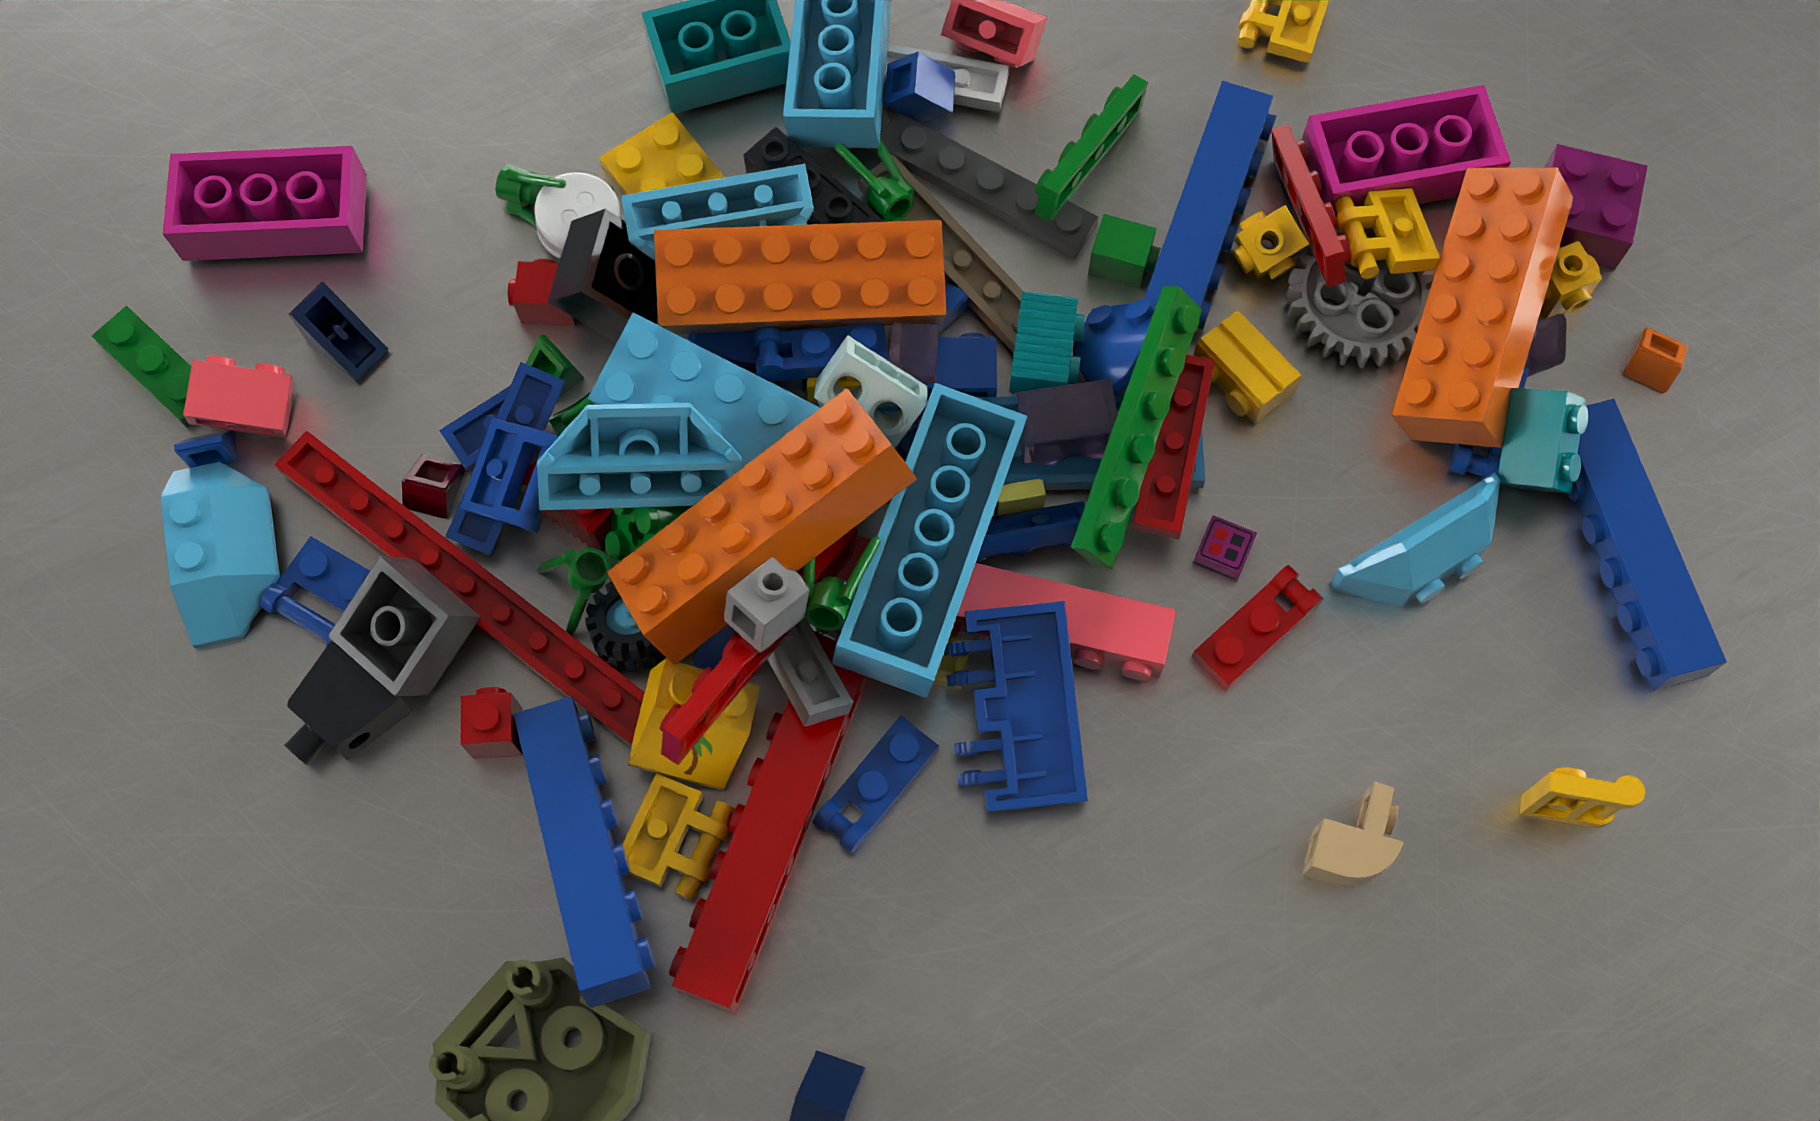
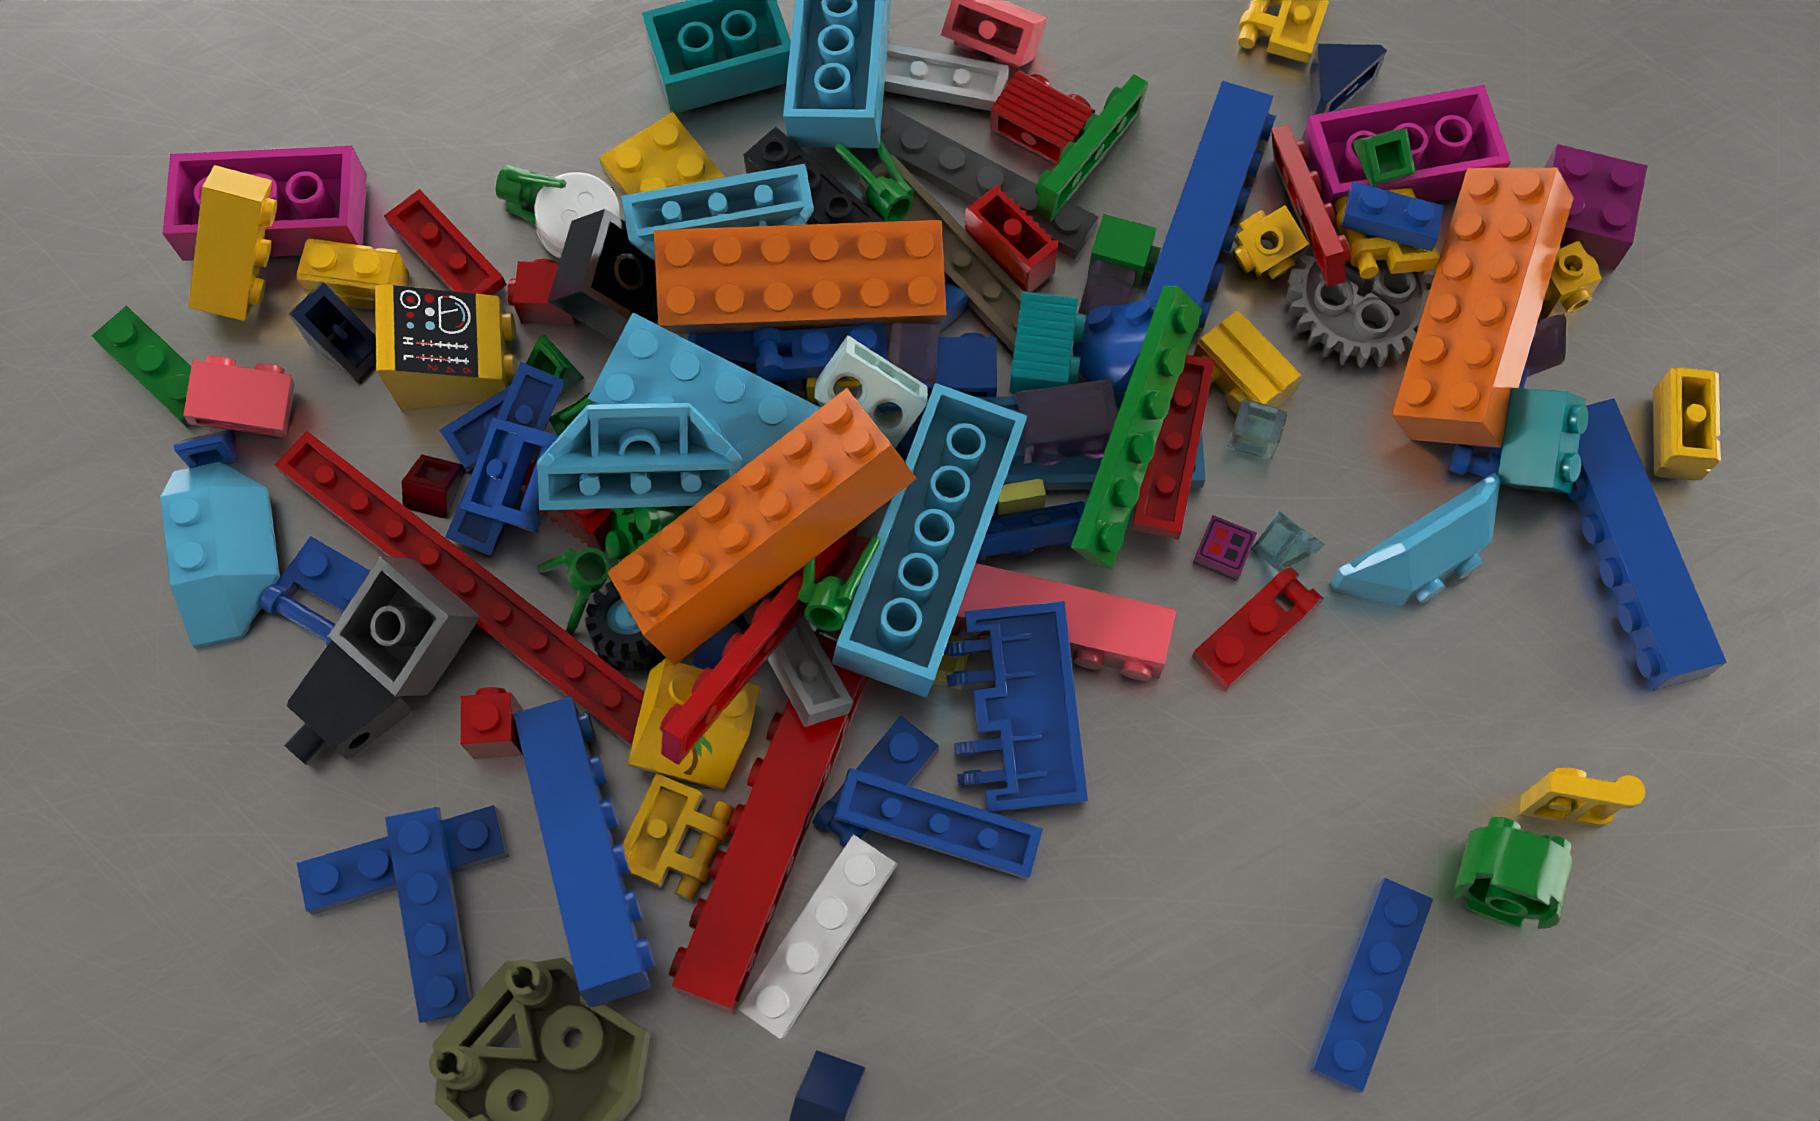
(231, 243): none -> yellow brick
(350, 270): none -> yellow brick
(368, 867): none -> blue plate
(429, 913): none -> blue plate
(442, 346): none -> slope
(443, 247): none -> red plate
(766, 604): light grey brick -> none
(817, 937): none -> white plate
(919, 87): blue panel -> none
(938, 823): none -> blue plate
(1012, 239): none -> red brick
(1039, 115): none -> red brick
(1107, 286): none -> clear purple slope
(1257, 429): none -> clear light blue slope
(1285, 543): none -> clear light blue slope
(1341, 73): none -> dark blue slope
(1357, 854): tan brick -> none
(1371, 985): none -> blue plate
(1385, 156): none -> green slope
(1392, 216): none -> blue plate
(1514, 874): none -> green brick
(1655, 360): orange slope -> none
(1686, 424): none -> yellow brick

